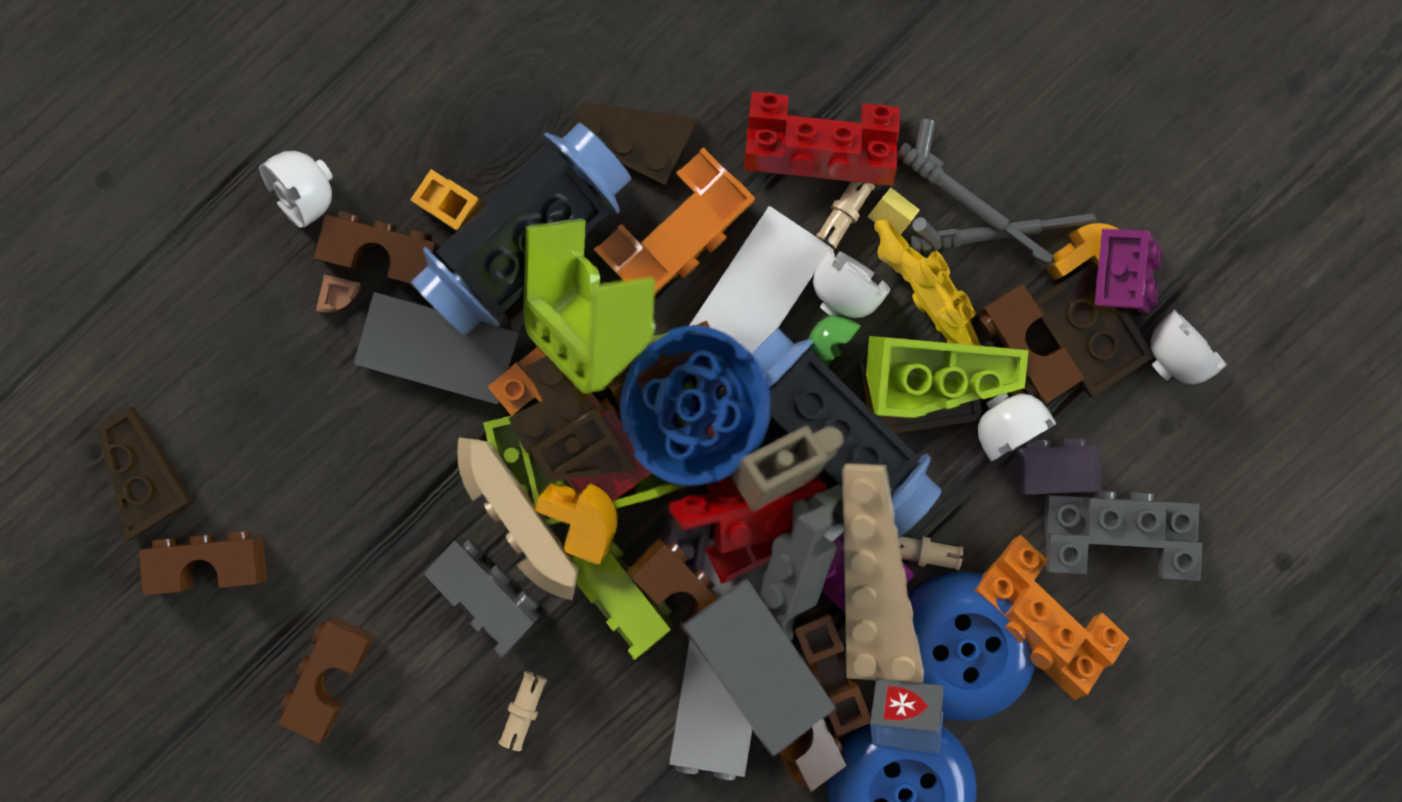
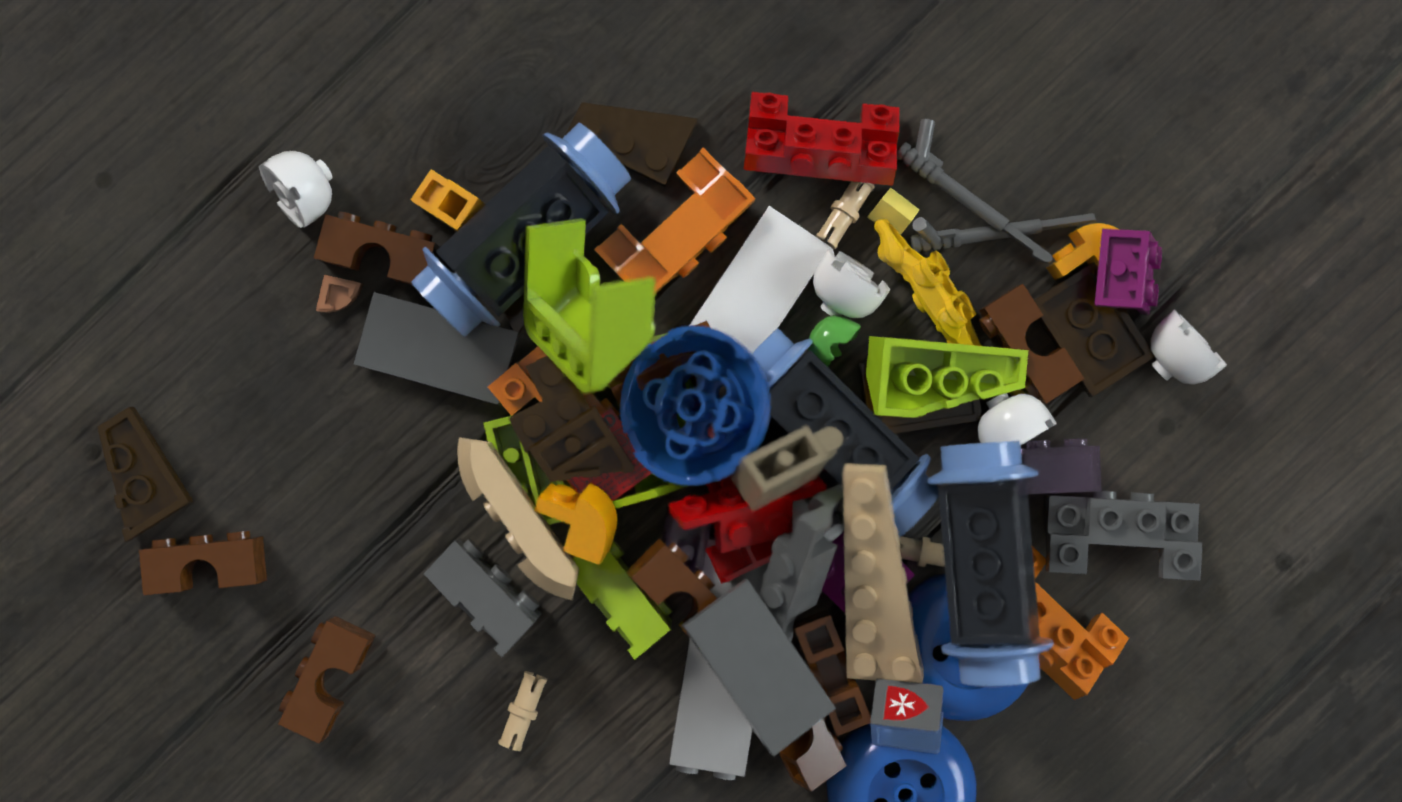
(989, 564): none -> black brick

